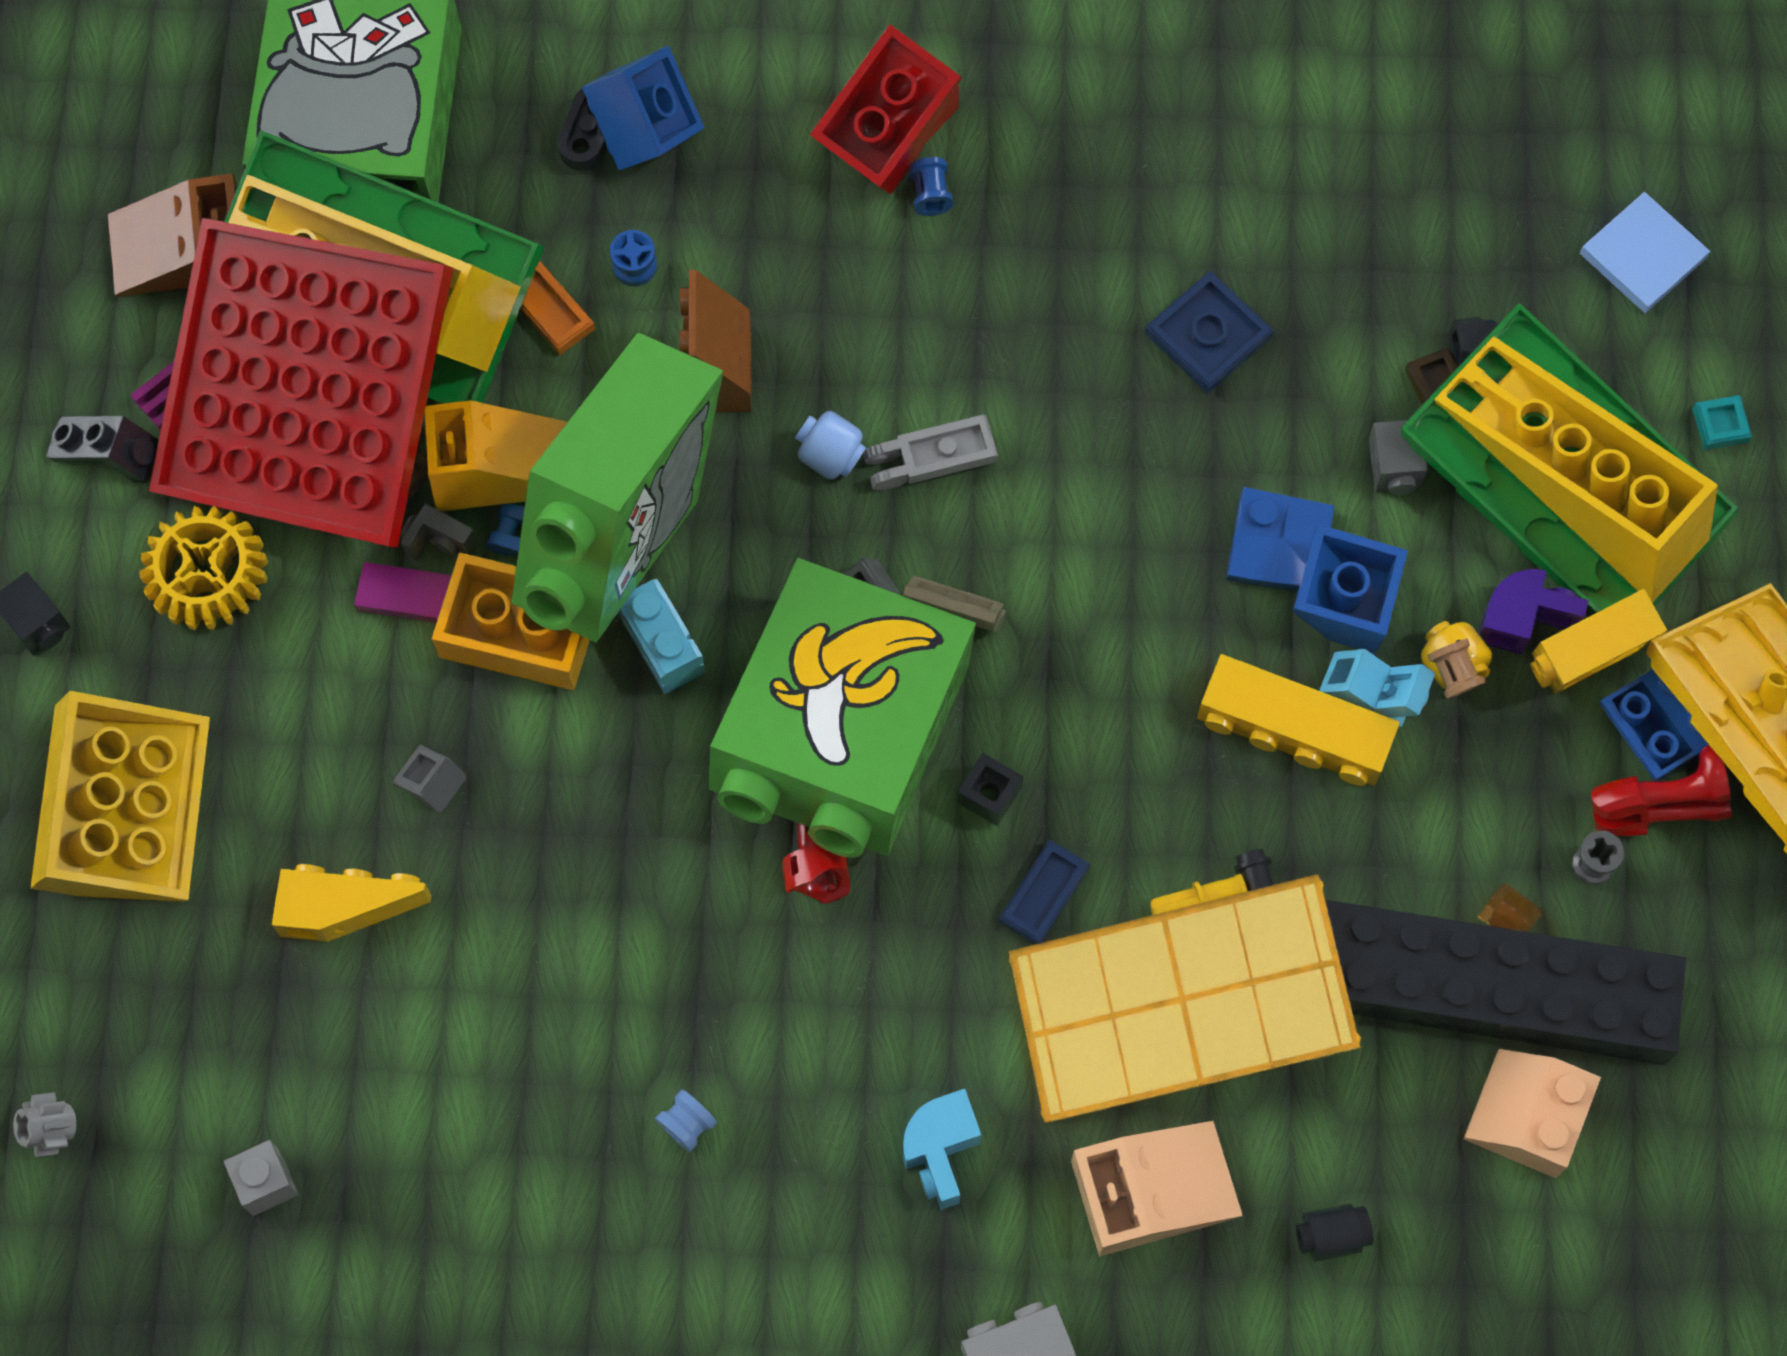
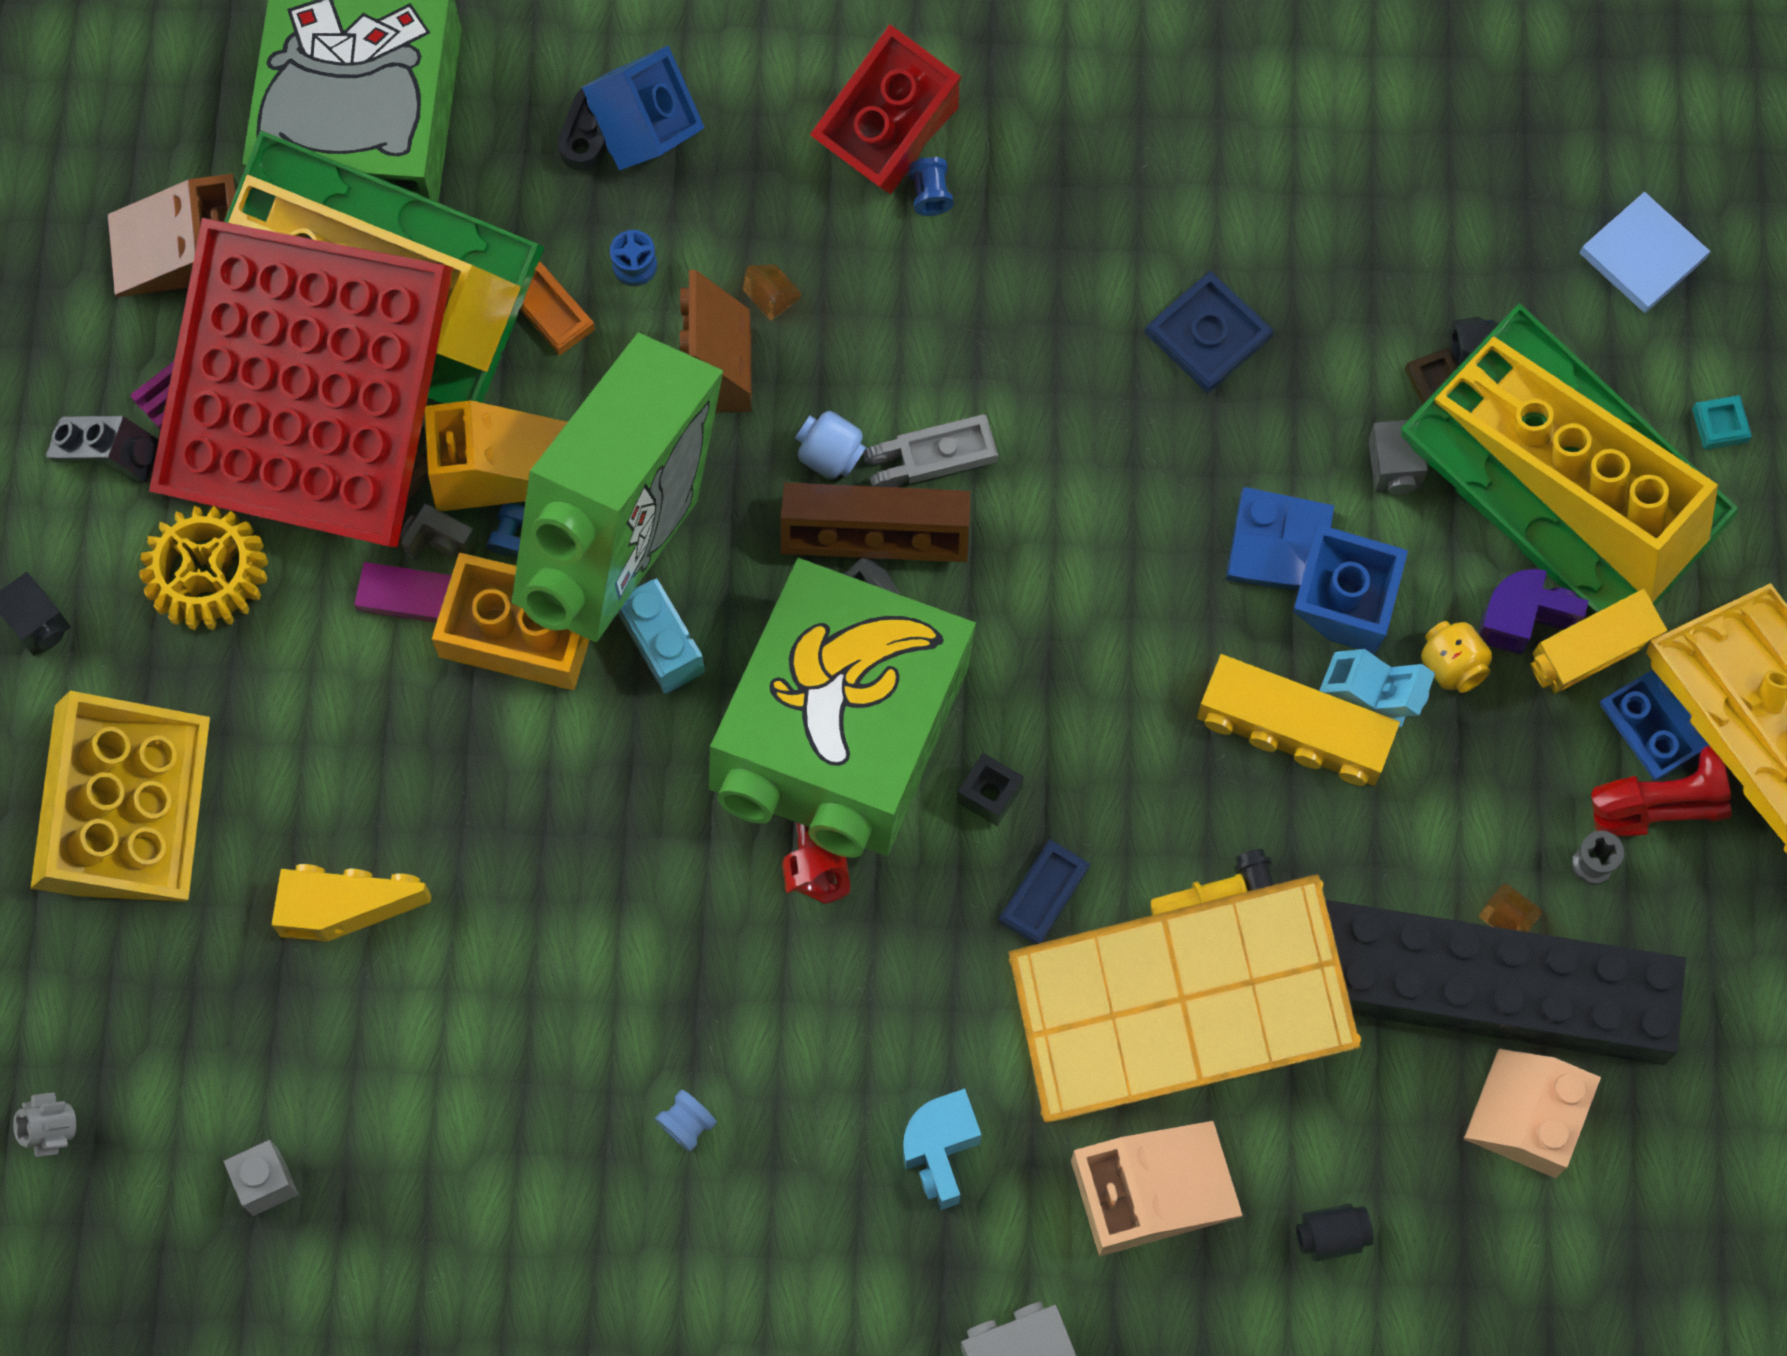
(430, 778): dark grey slope -> none
(770, 289): none -> clear orange slope
(875, 522): none -> reddish brown brick
(984, 611): dark tan slope -> none
(1456, 668): medium nougat bush -> none

